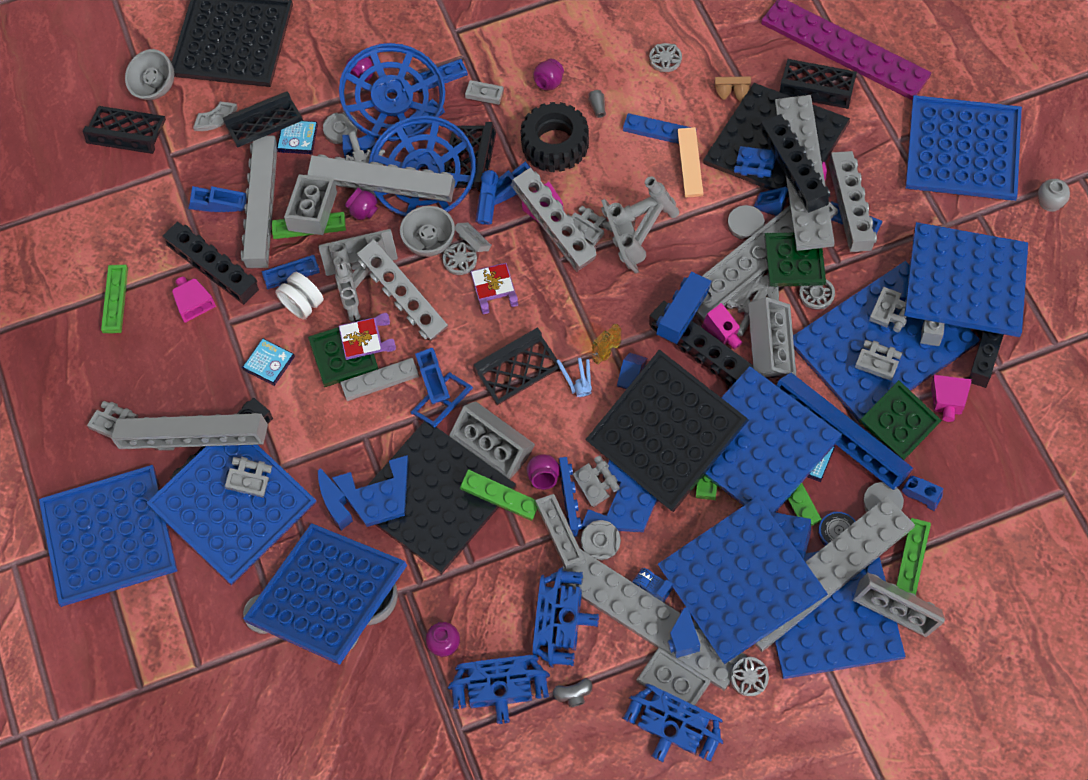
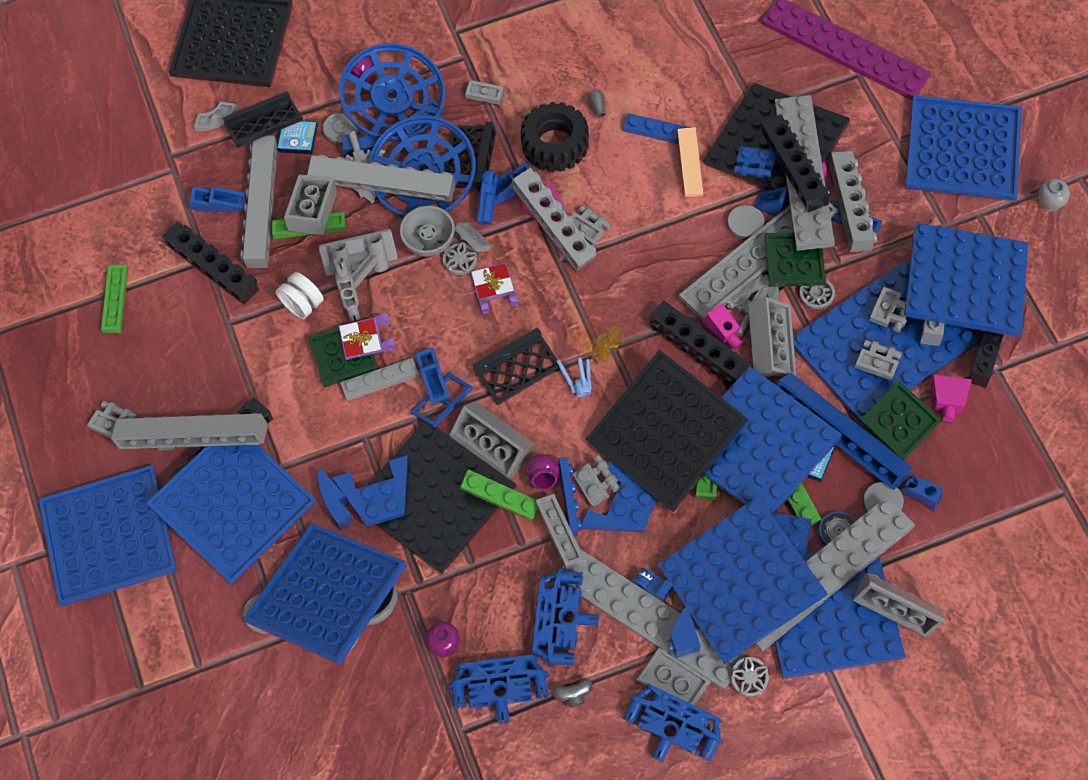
(122, 139): black fence -> none
(149, 75): light grey piece -> none
(191, 298): dark pink torso -> none
(248, 482): light grey plate -> none
(268, 362): tile -> none
(278, 275): blue tile -> none
(362, 204): magenta piece -> none
(374, 251): light grey brick -> none
(449, 72): blue tile -> none
(548, 74): magenta piece -> none
(601, 540): light grey tile -> none
(622, 221): light grey plate -> none
(630, 369): blue slope -> none
(665, 57): light grey wheel -> none
(683, 308): blue brick -> none
(725, 84): medium nougat tile -> none
(820, 94): black fence -> none
(913, 556): bright green plate -> none

